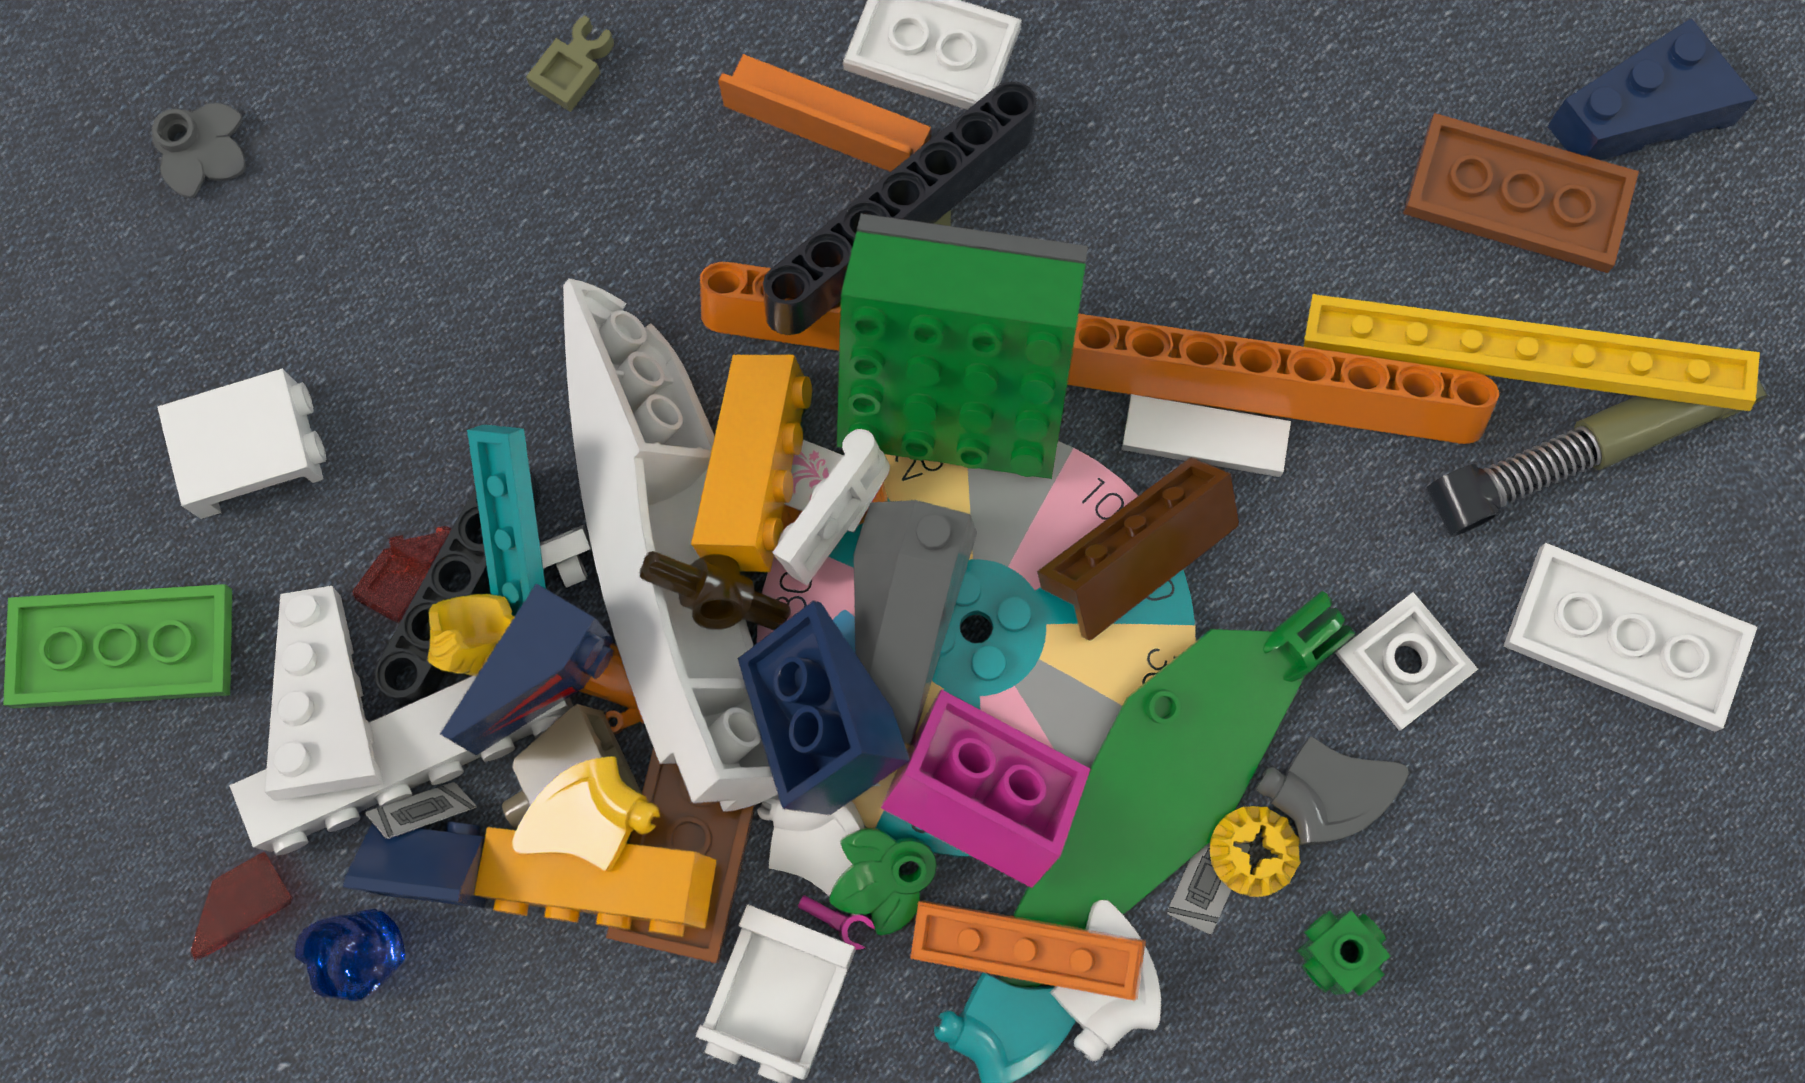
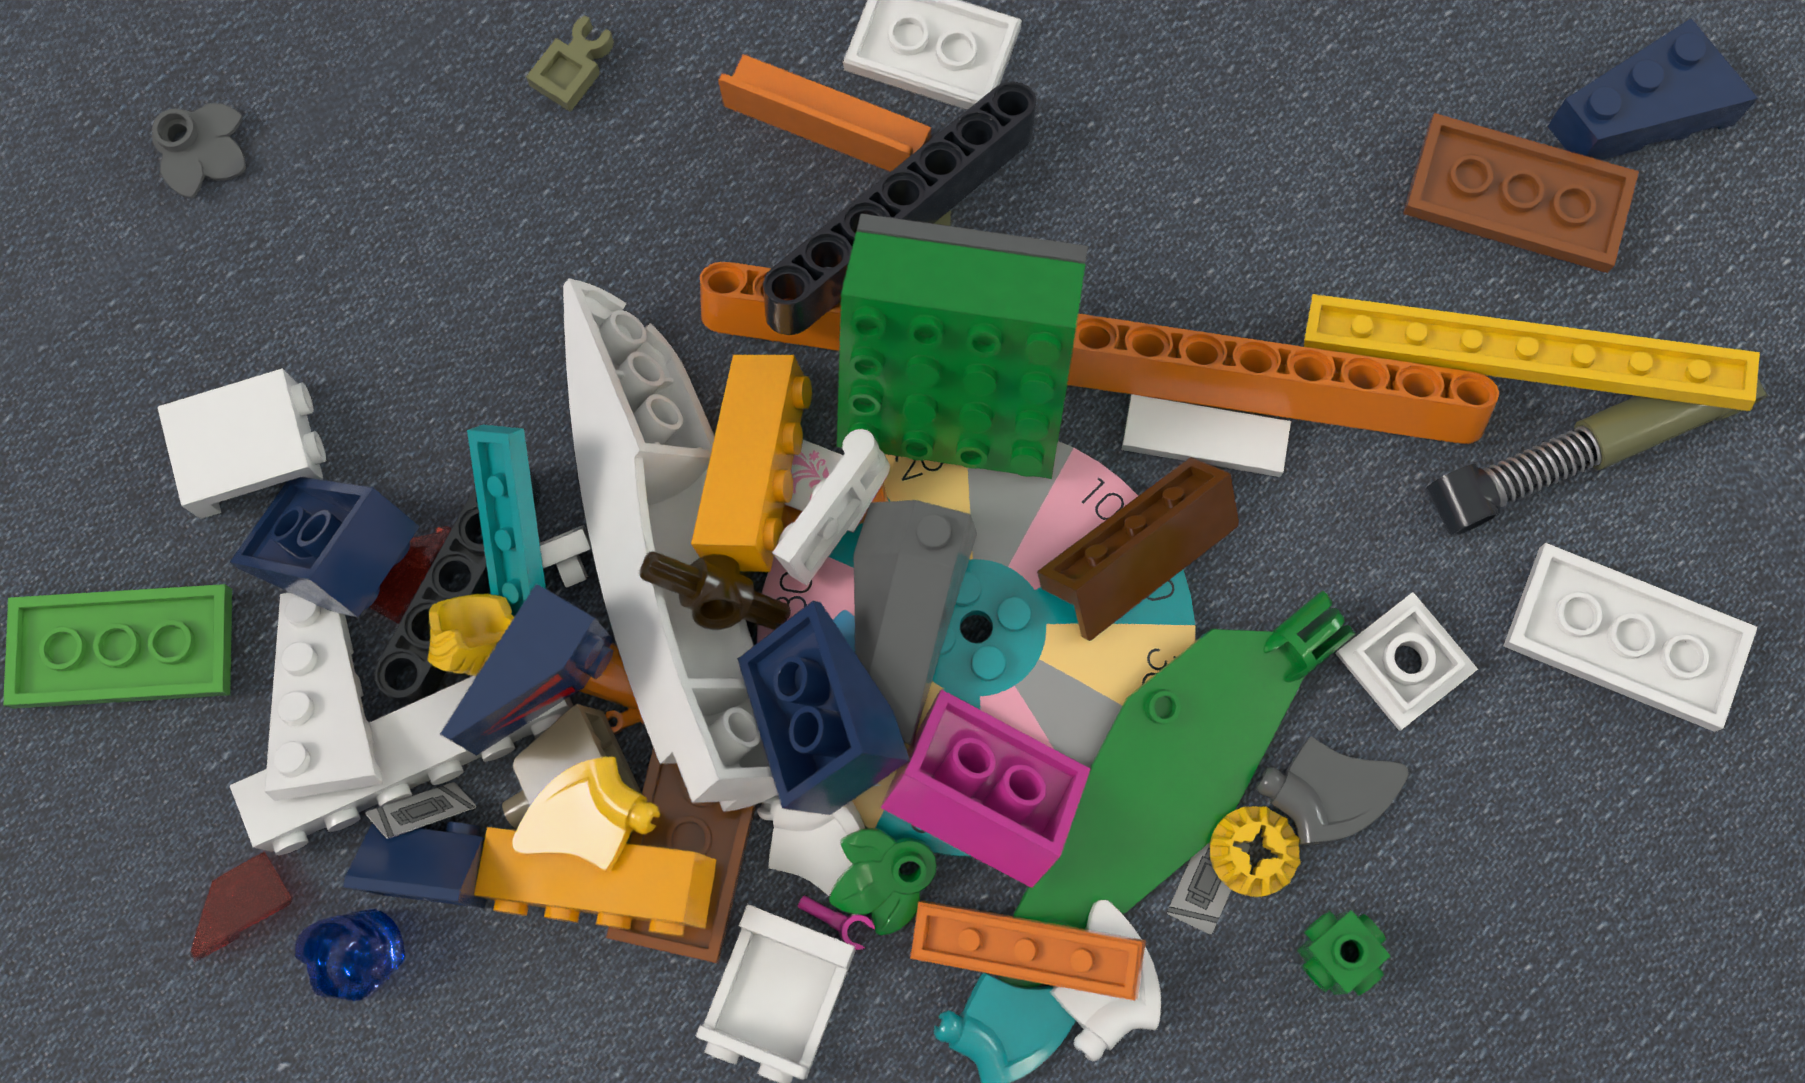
(327, 543): none -> dark blue slope

